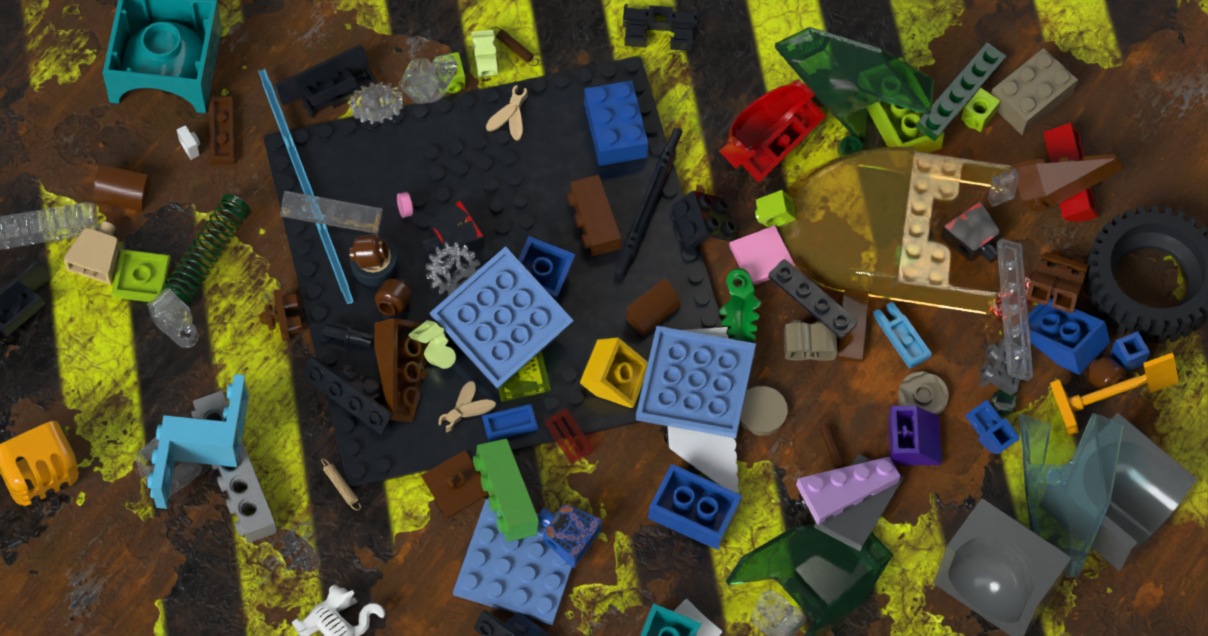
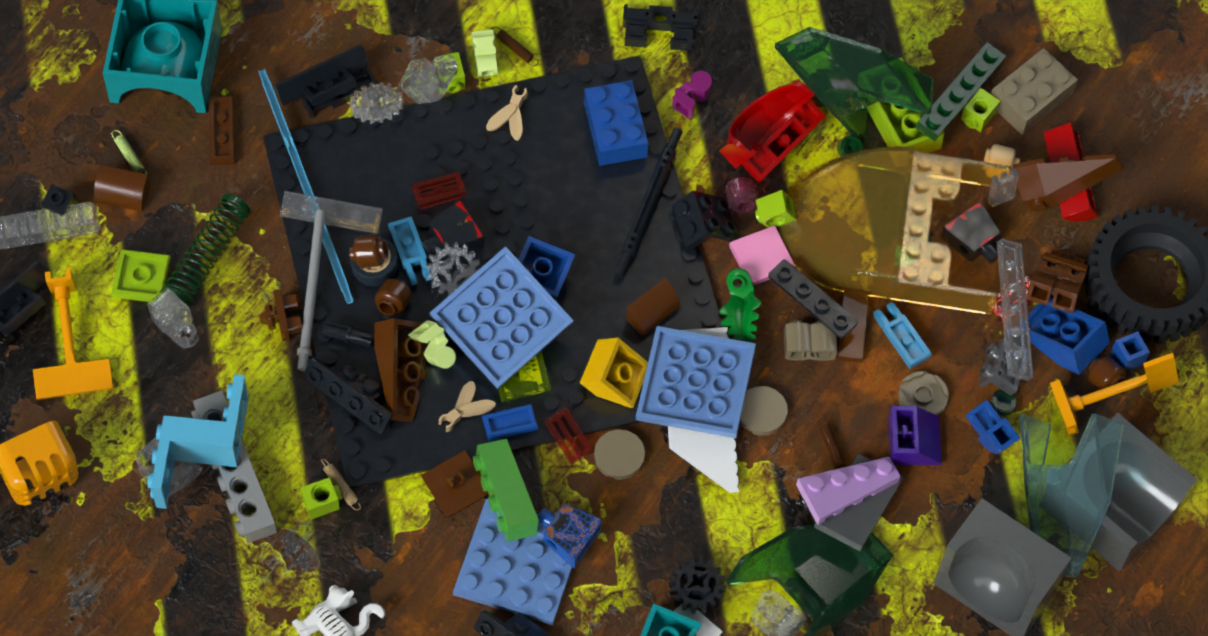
(58, 200): none -> black bracket
(73, 376): none -> light orange piece
(94, 253): tan torso -> none
(128, 153): none -> yellowish green piece
(189, 142): white plate -> none
(304, 351): none -> light grey bar
(319, 508): none -> lime brick
(405, 204): bright pink tile -> none
(408, 247): none -> dark azure hinge
(439, 194): none -> clear red tile
(594, 216): reddish brown brick -> none
(619, 454): none -> dark tan tile
(694, 507): blue brick -> none
(697, 90): none -> magenta leg
(699, 574): none -> black gear
(741, 194): none -> clear pink head
(1001, 155): none -> tan head

